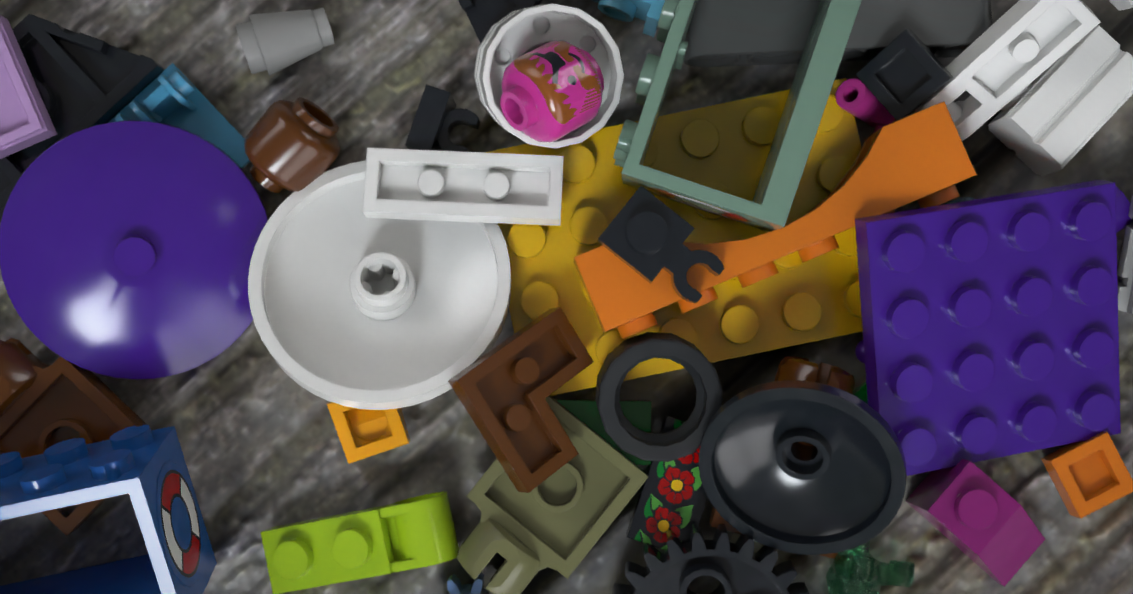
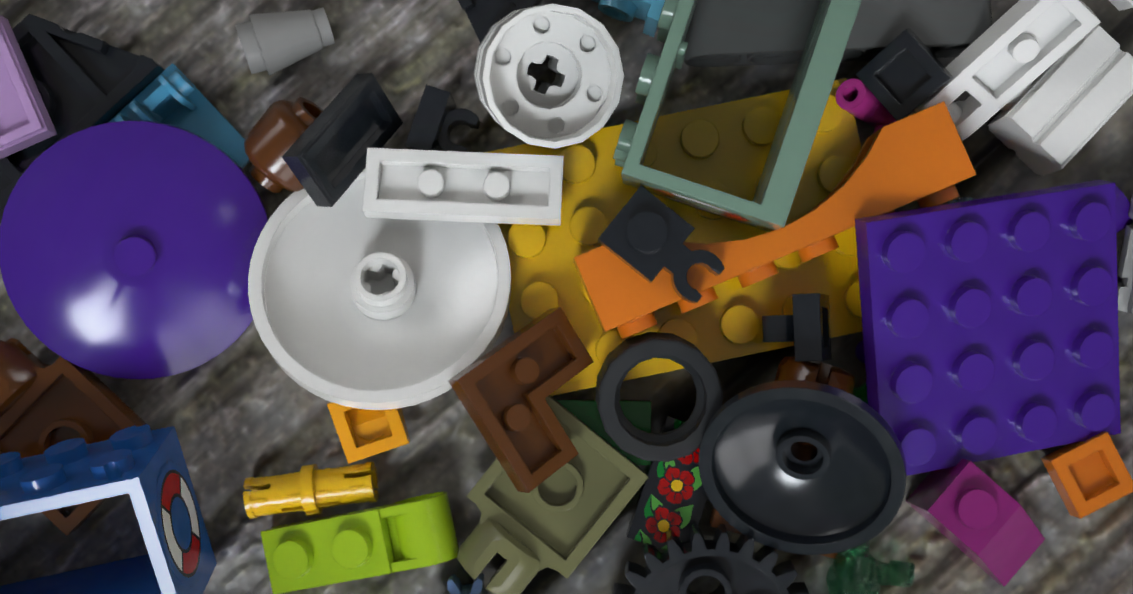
(310, 489): none -> yellow pin
(336, 143): none -> black tile
(551, 91): dark pink head -> none
(806, 327): none -> black tile

